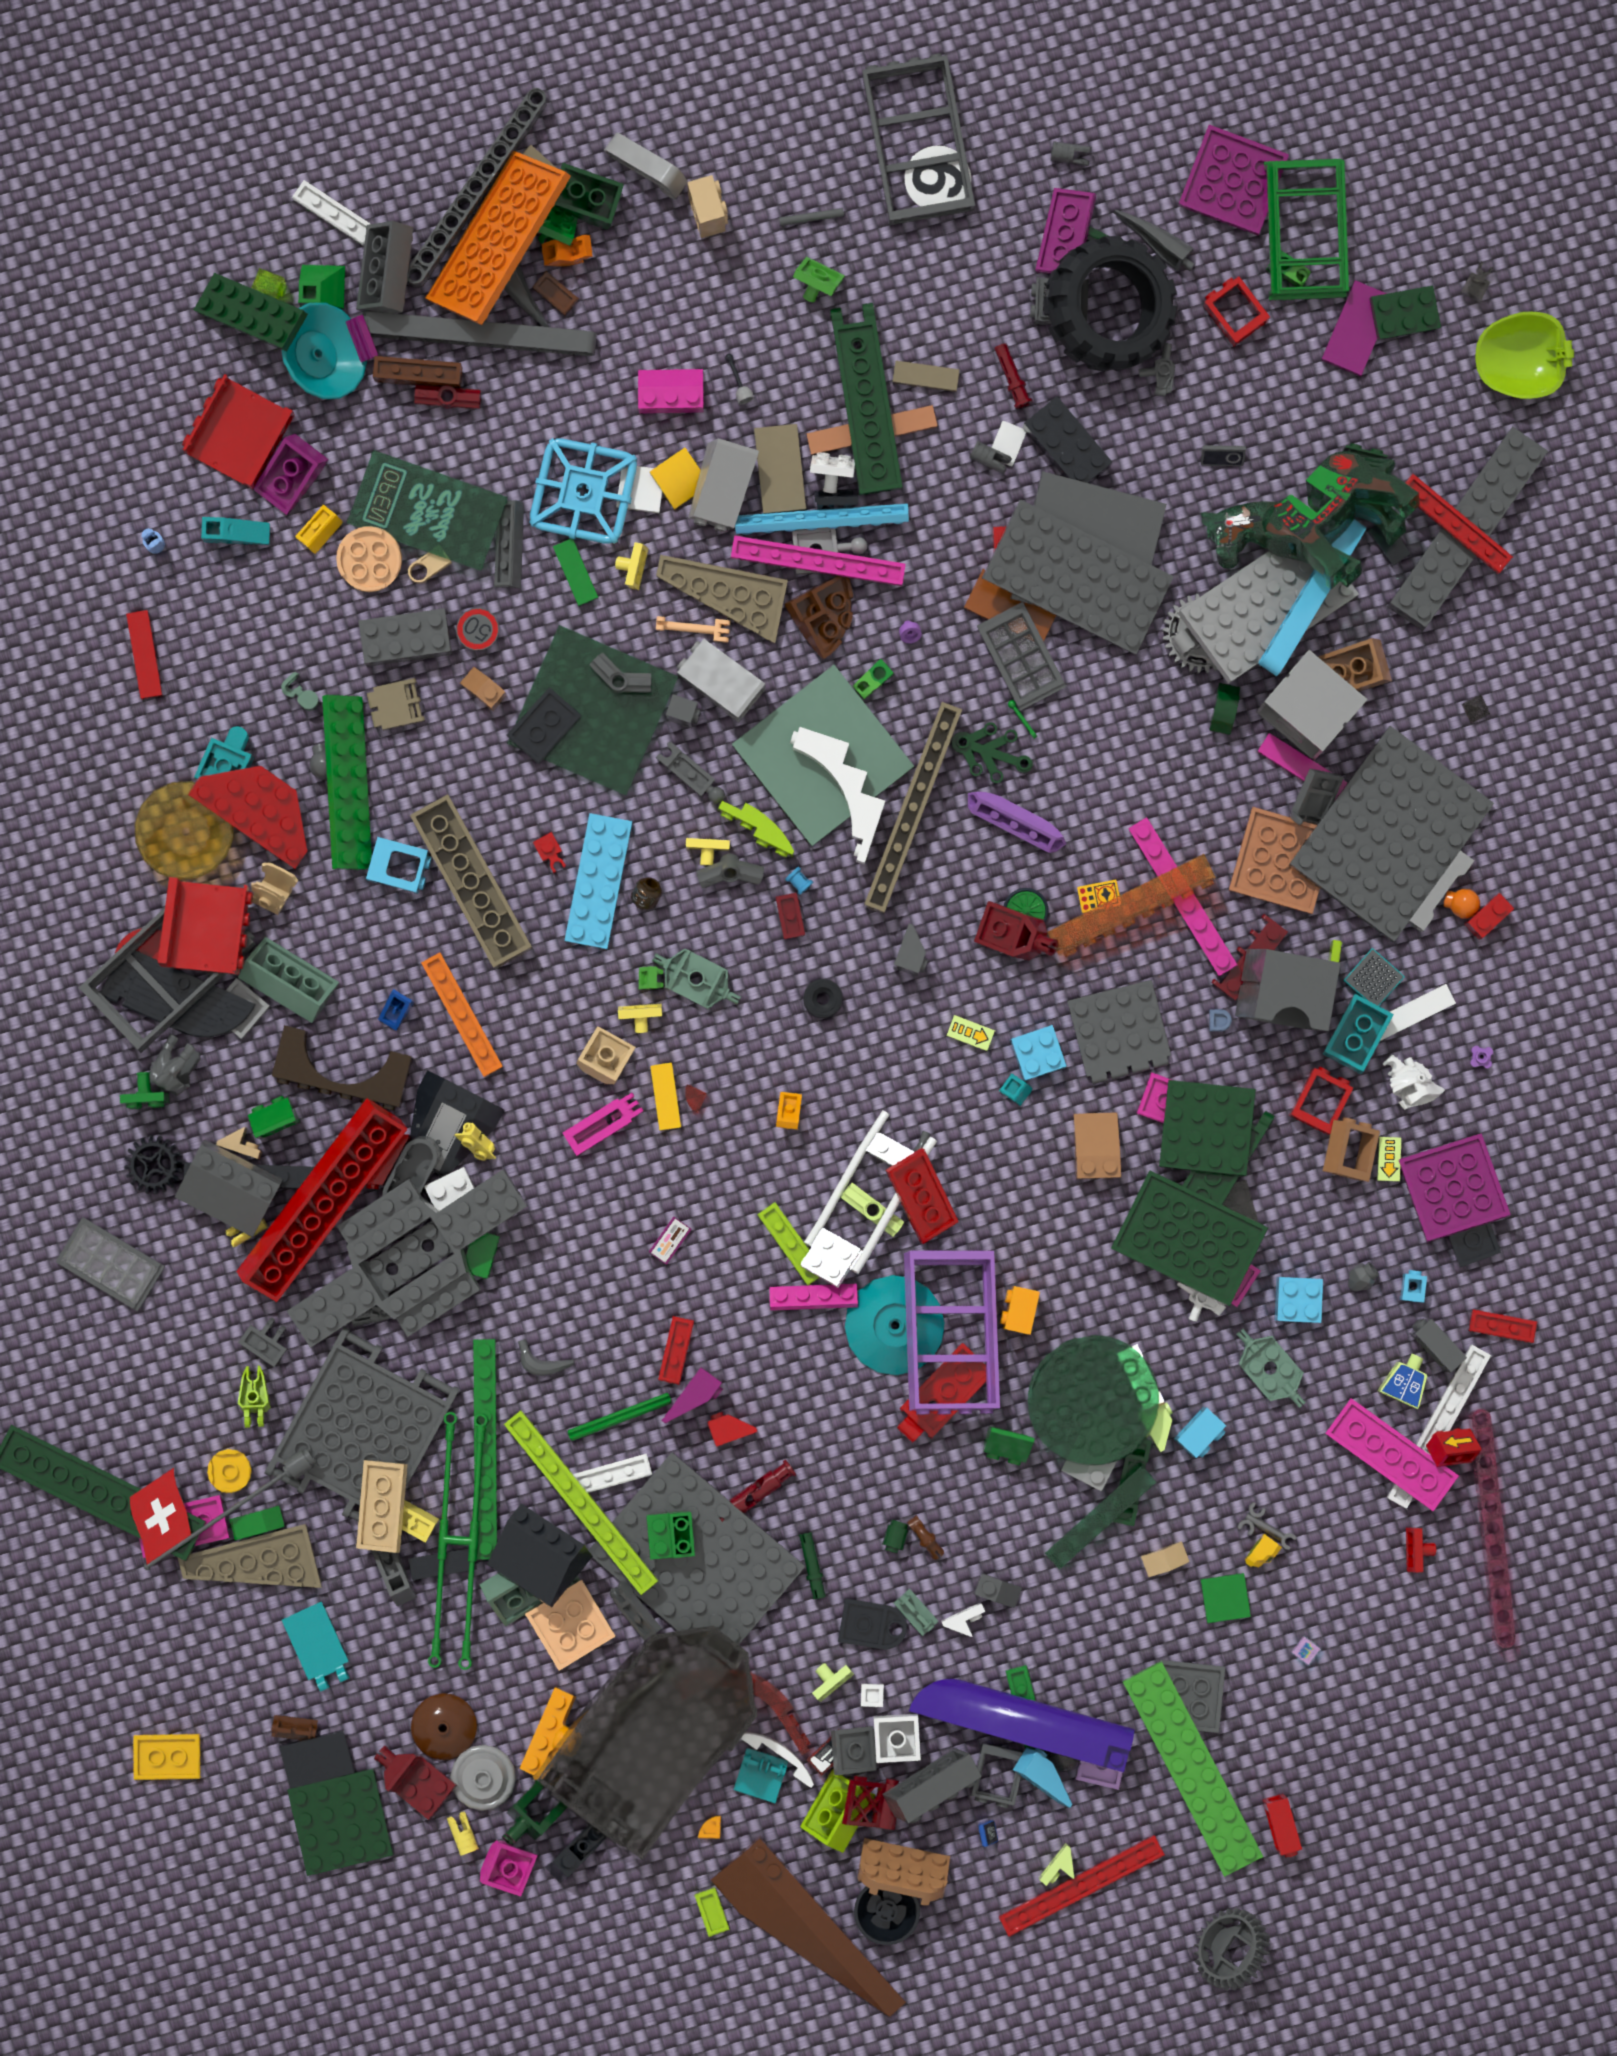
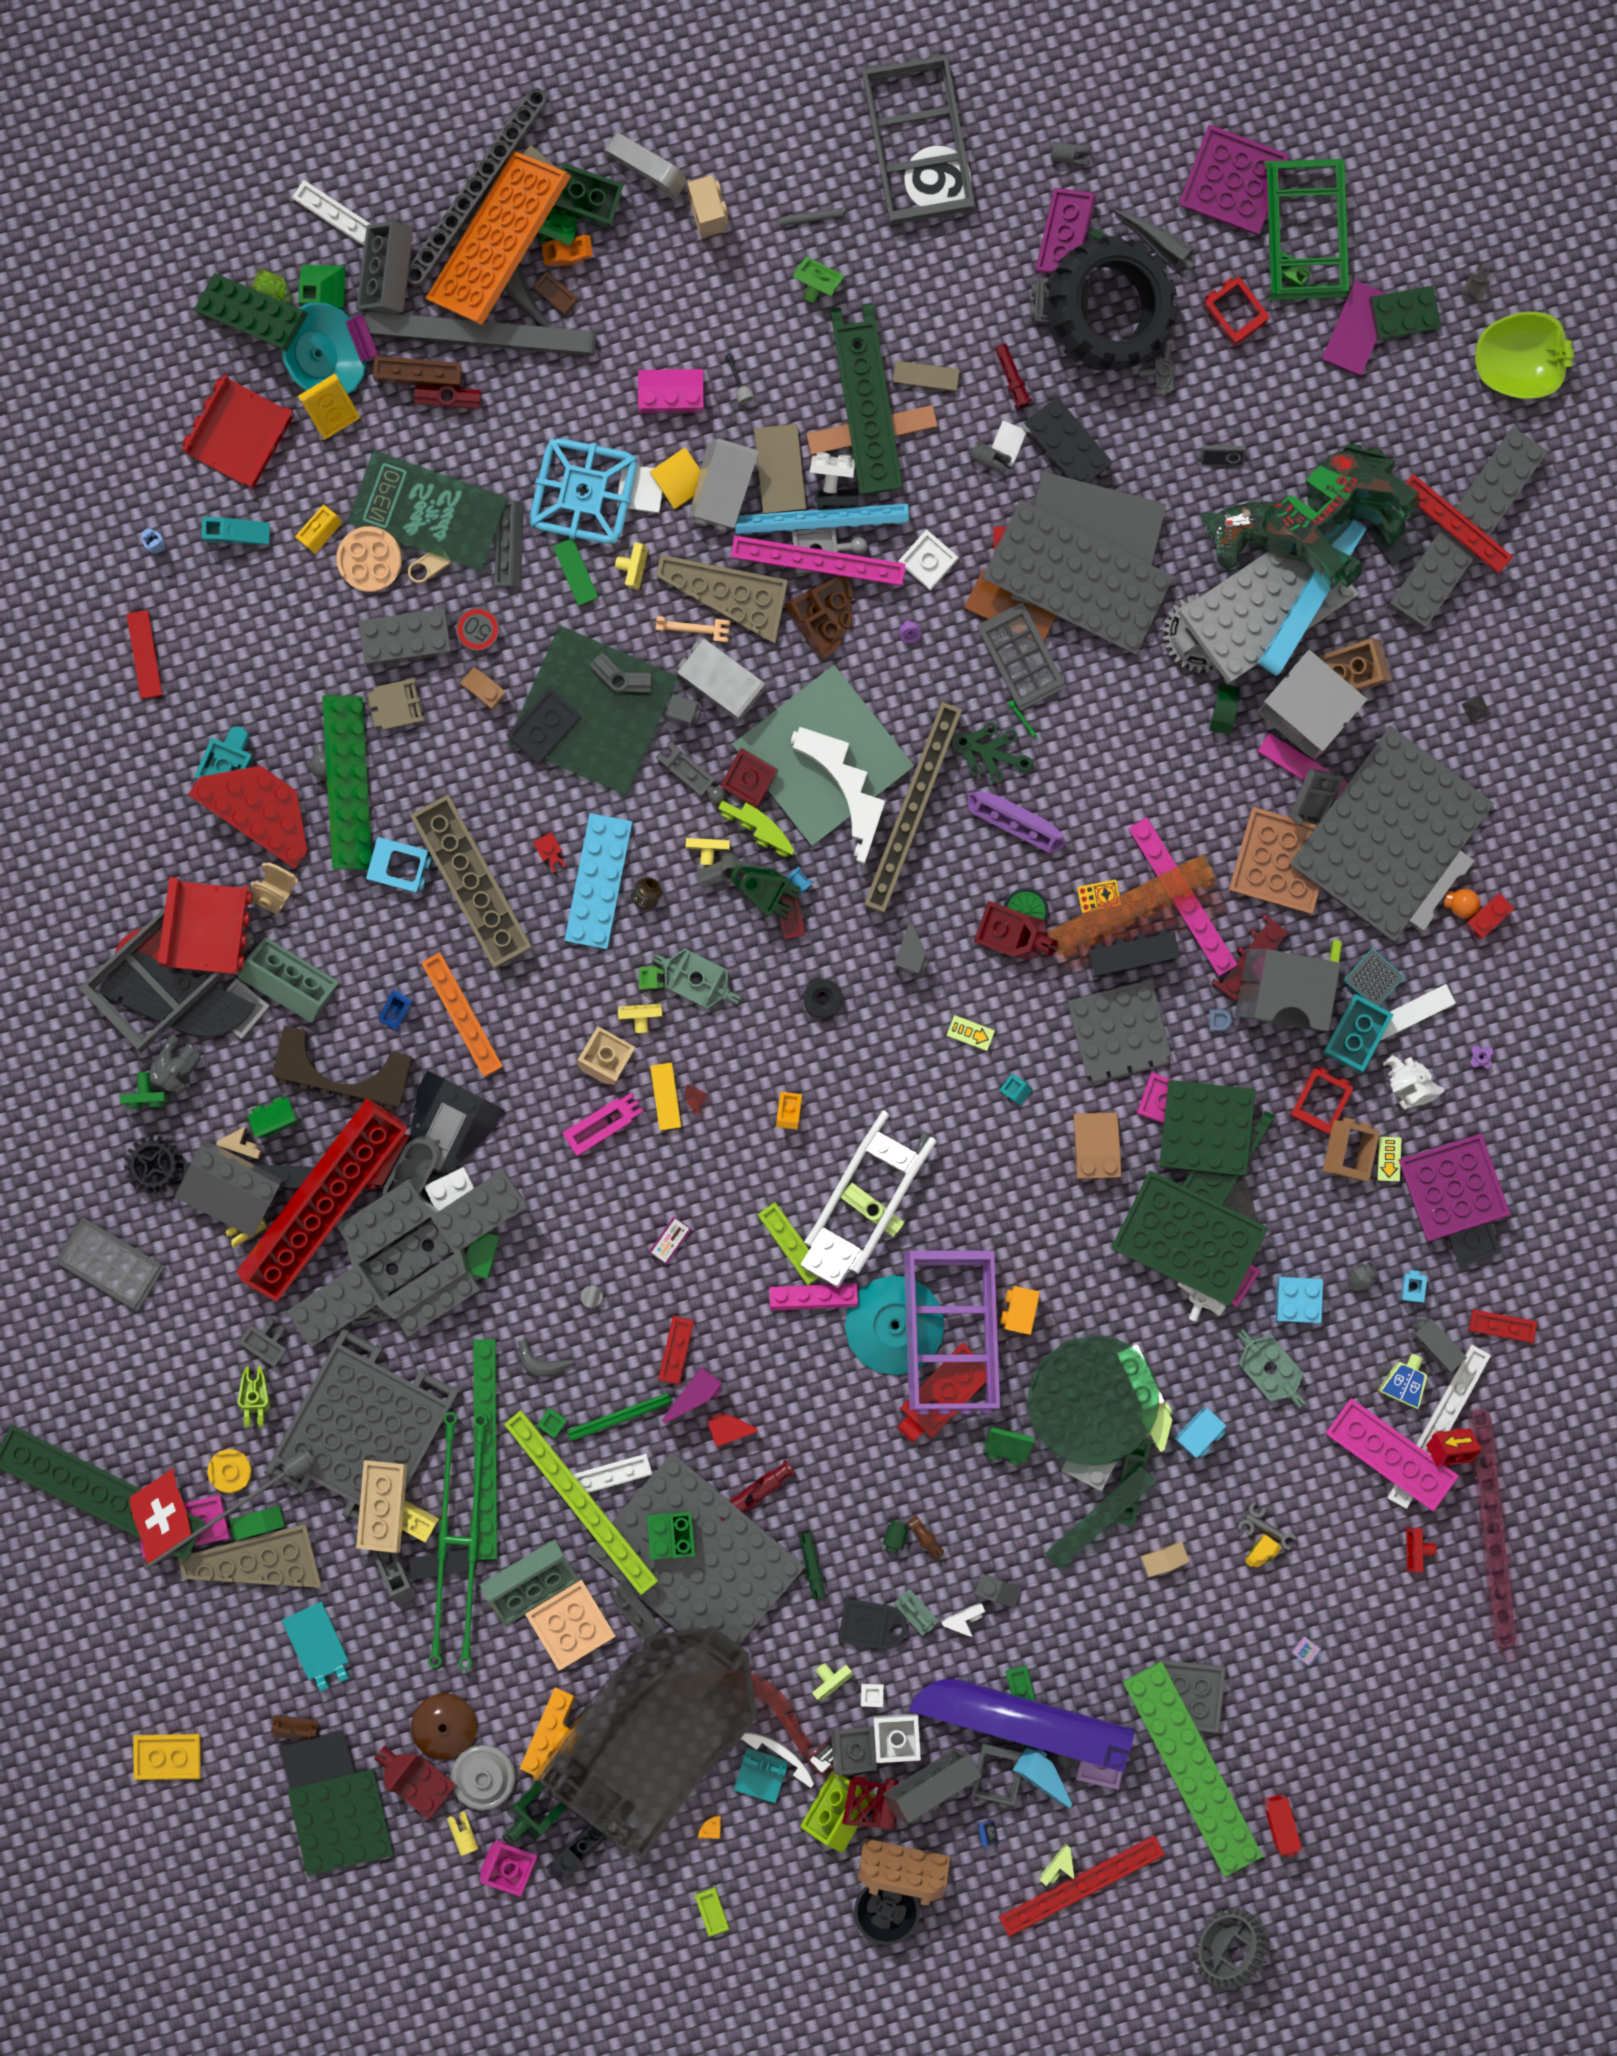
(161, 838): clear yellow dish -> none
(290, 473): magenta slope -> none
(307, 699): sand green leg -> none
(329, 406): none -> yellow tile
(476, 1143): light yellow hinge -> none
(538, 1555): black slope -> none
(552, 1422): none -> green tile
(591, 1296): none -> light grey plate
(749, 777): none -> dark red plate
(764, 888): none -> dark green piece
(781, 1905): reddish brown wedge -> none
(873, 679): leg -> none
(922, 1195): red tile -> none
(928, 560): none -> white tile
(1038, 1053): medium azure brick -> none
(1132, 955): none -> black brick
(1225, 1598): green tile -> none

